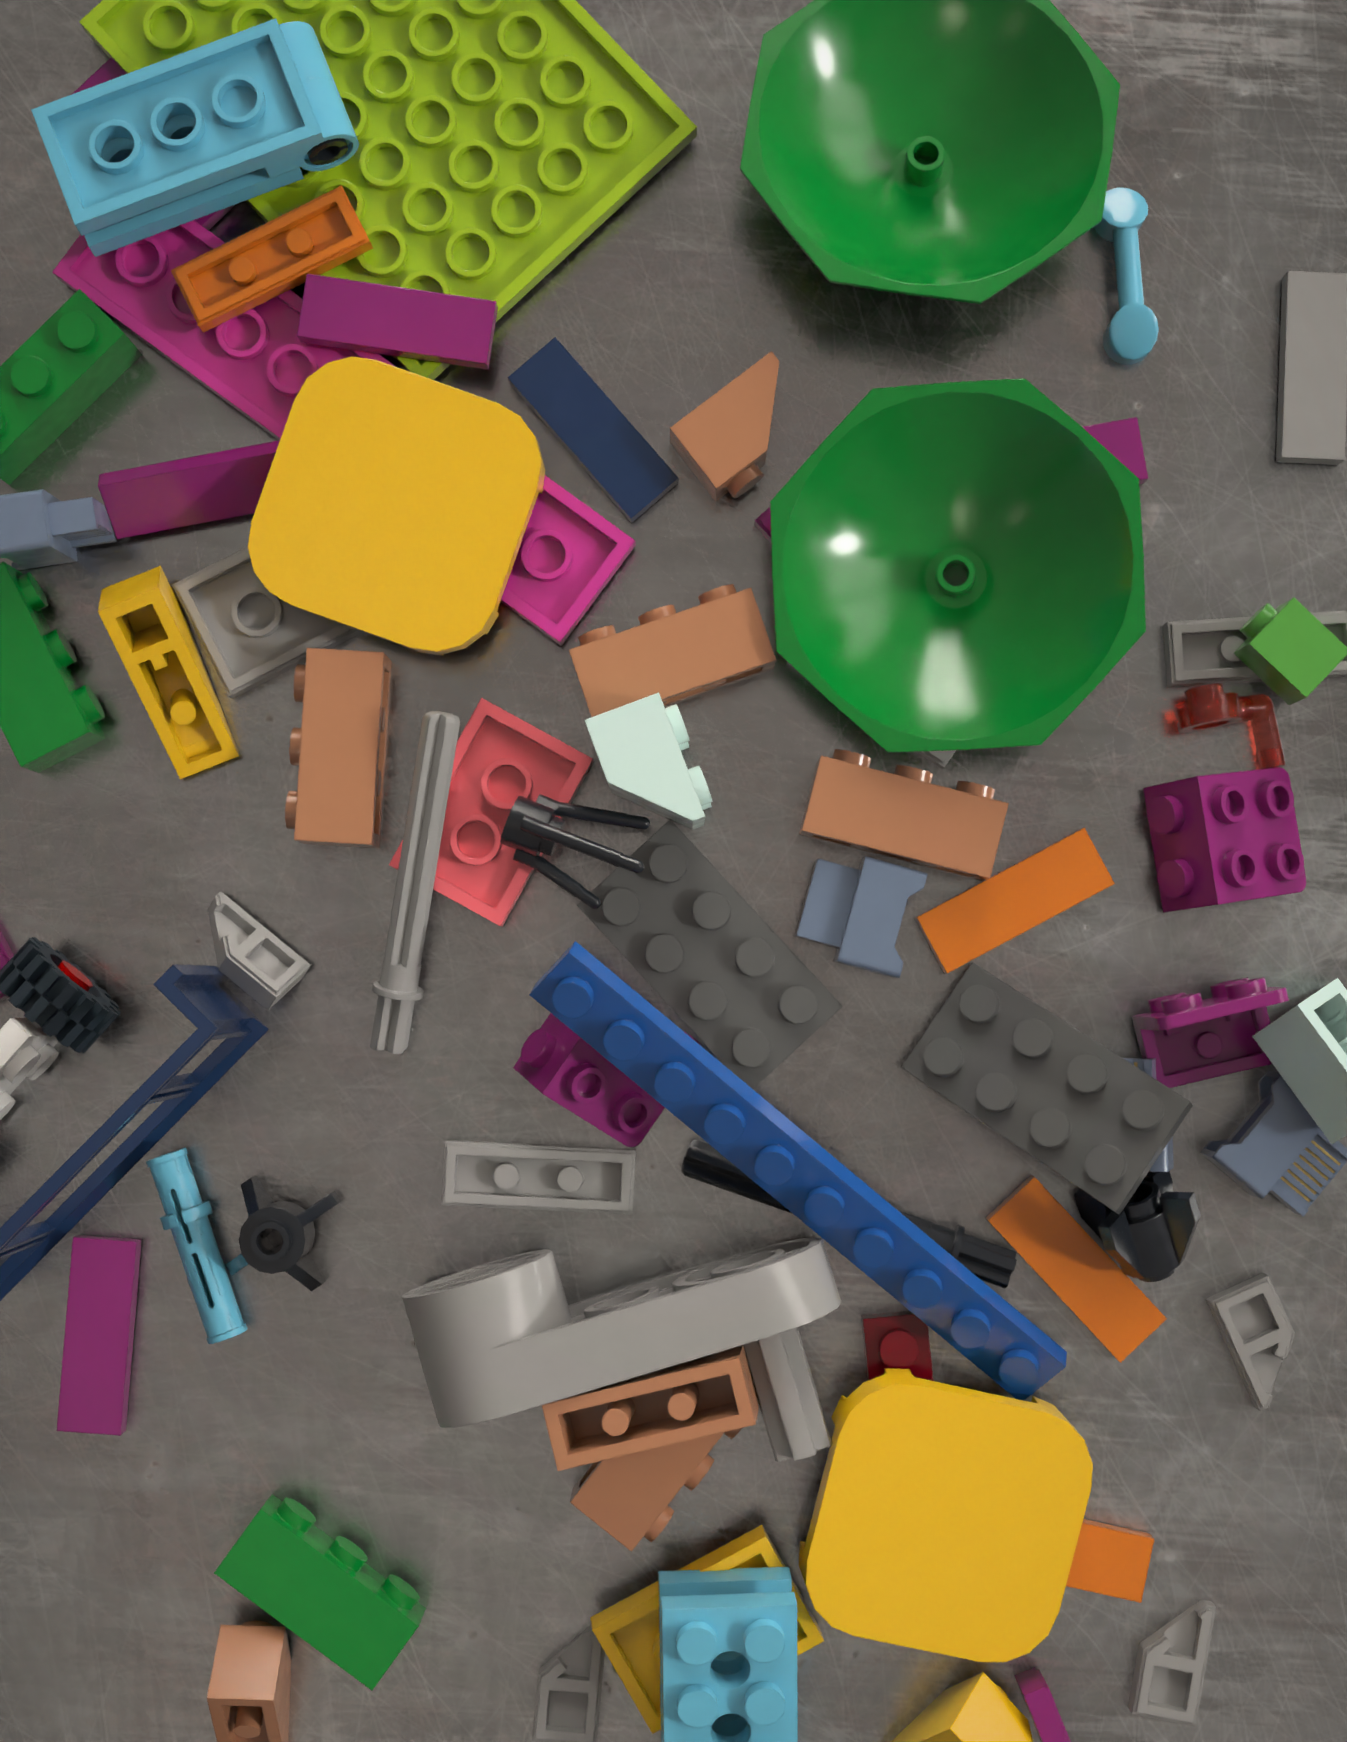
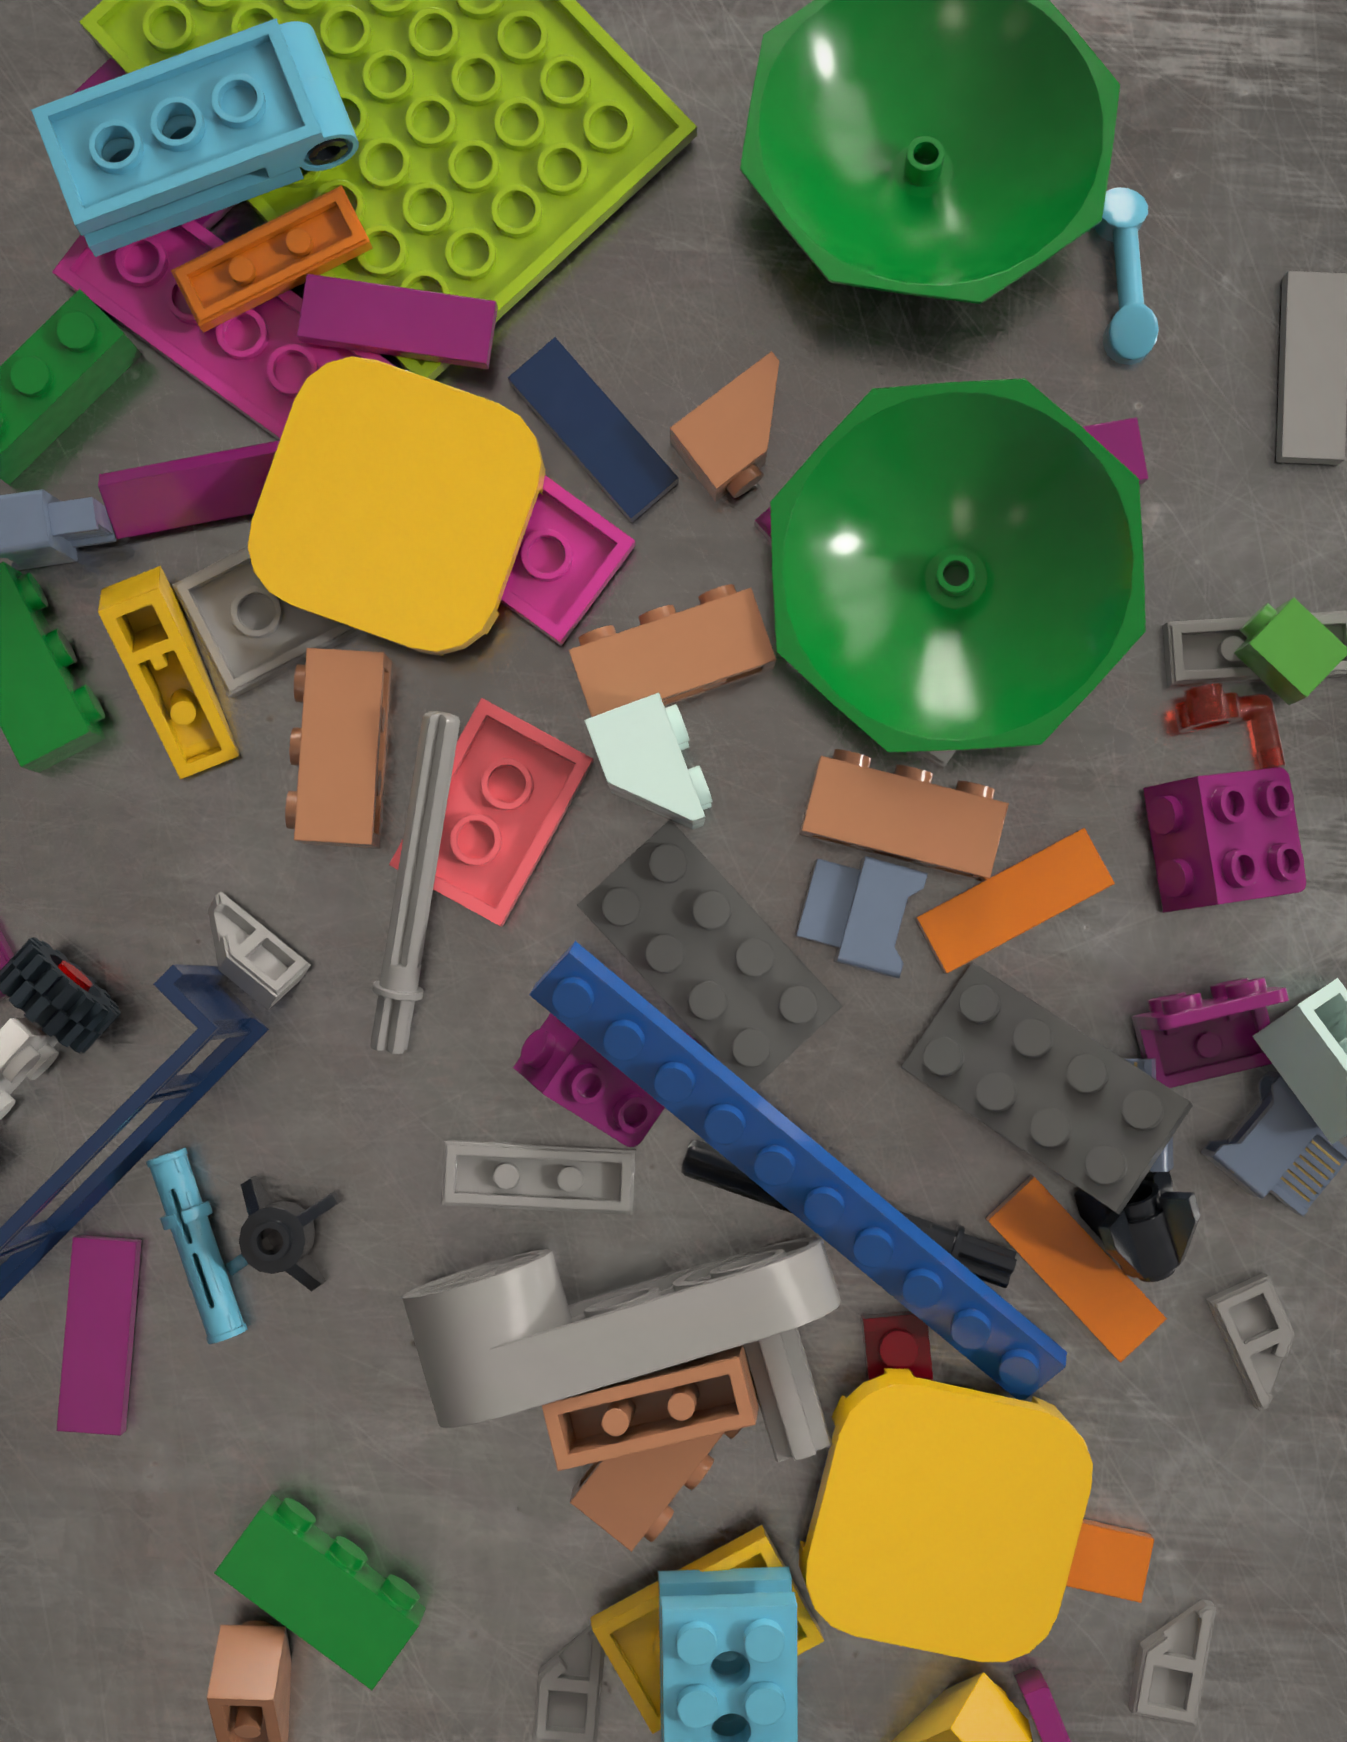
(536, 830): black plant -> none

